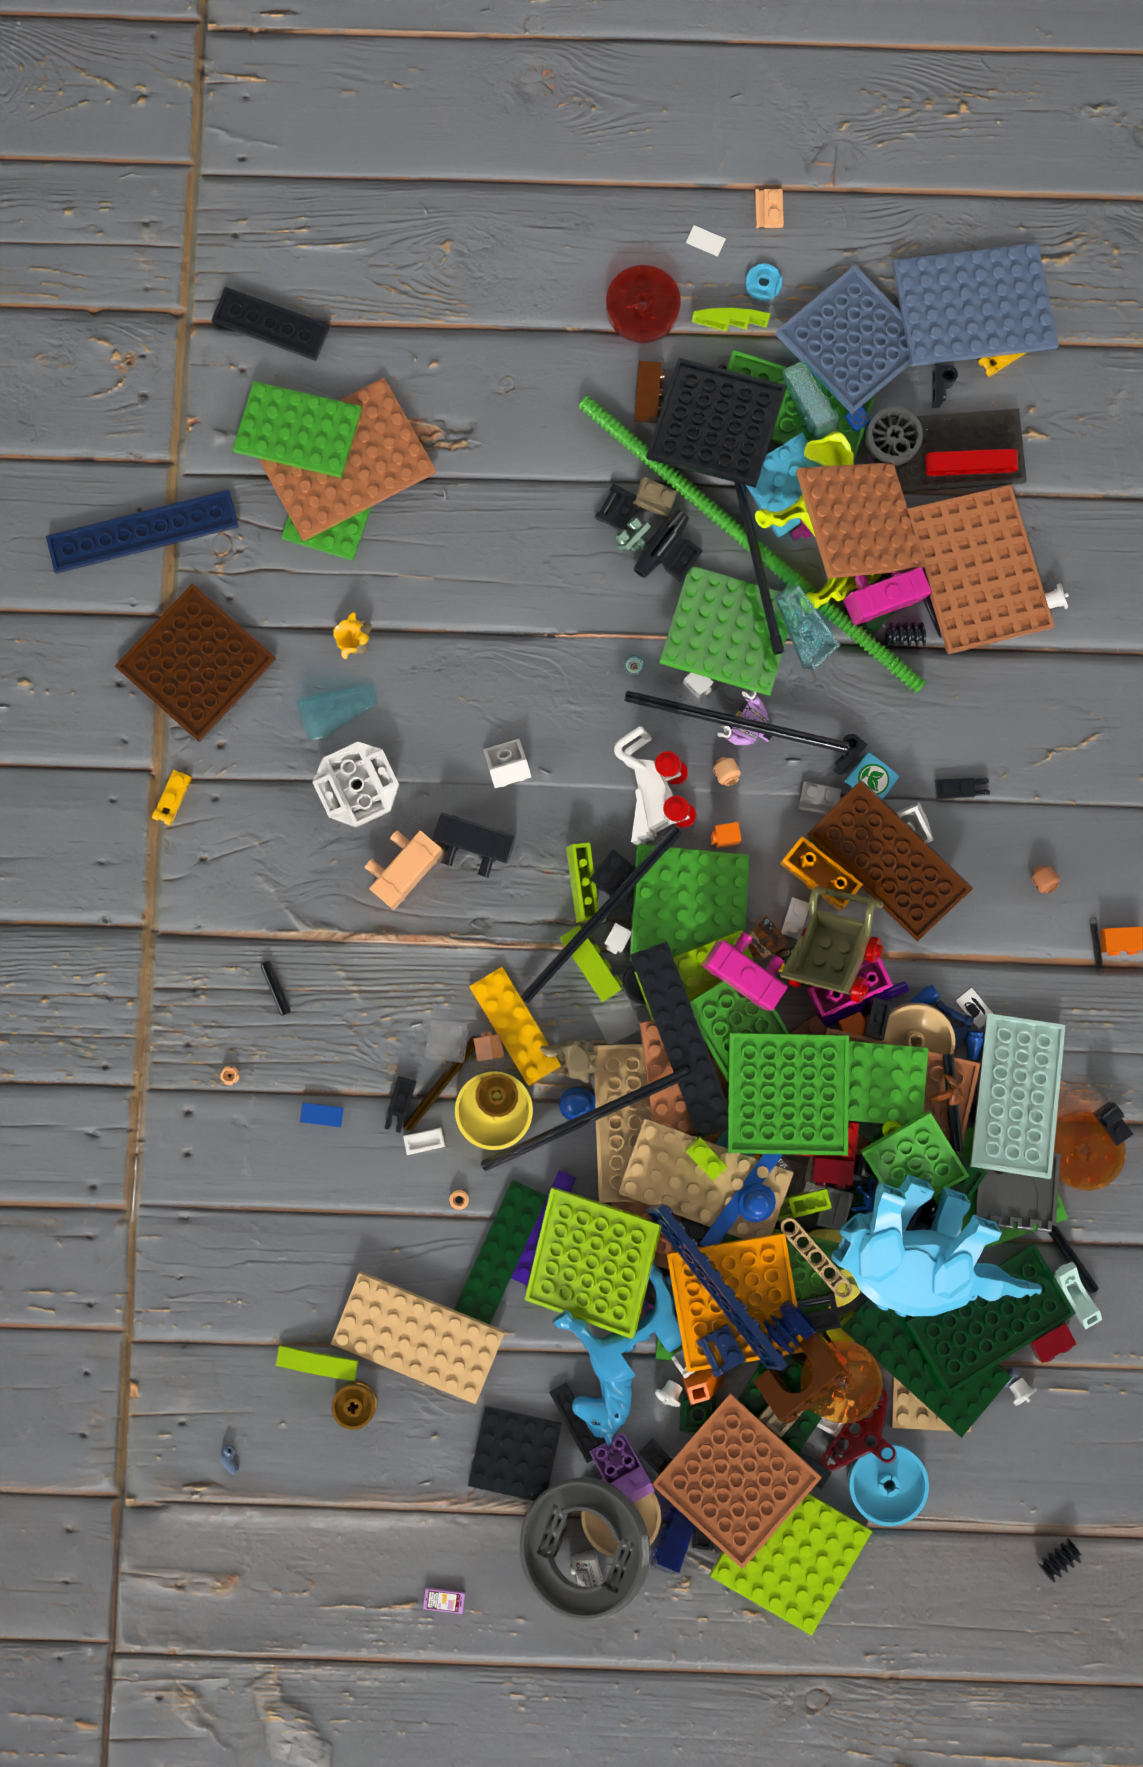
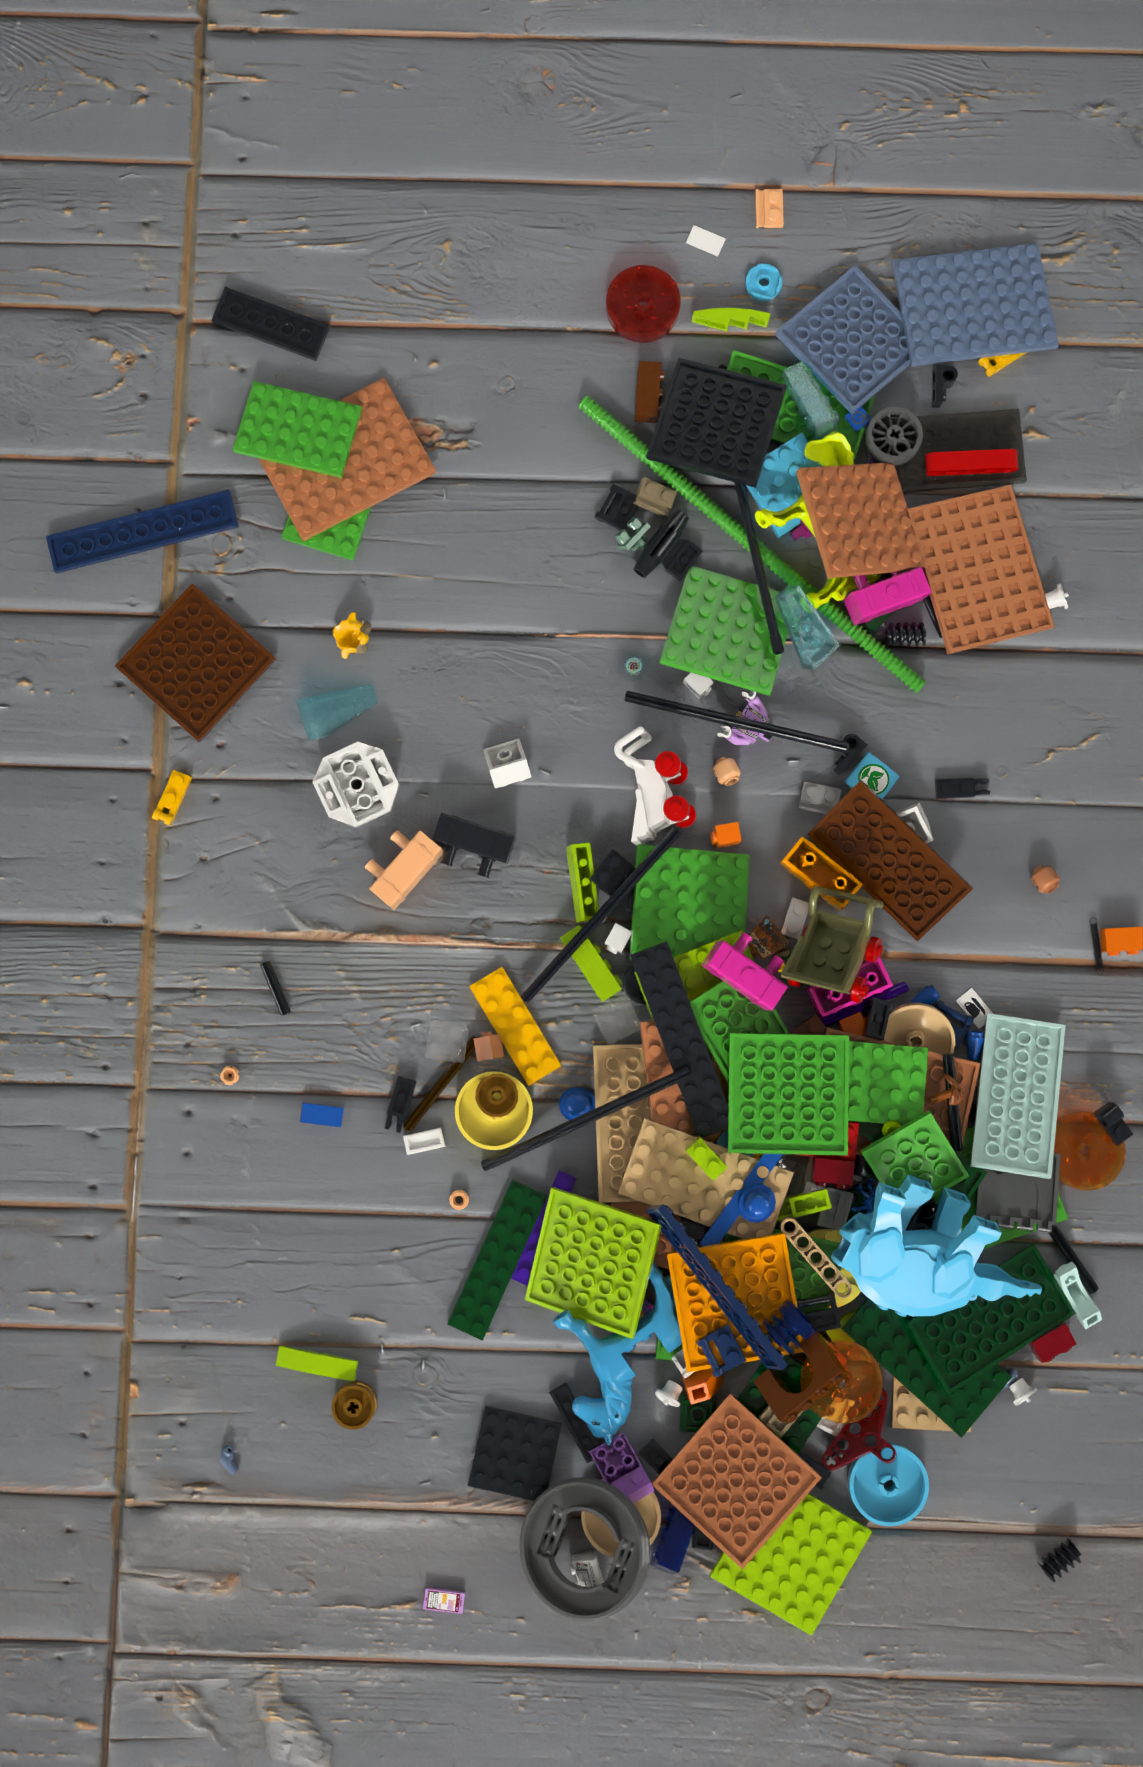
(417, 1337): tan plate -> none
(575, 1058): dark tan head -> none

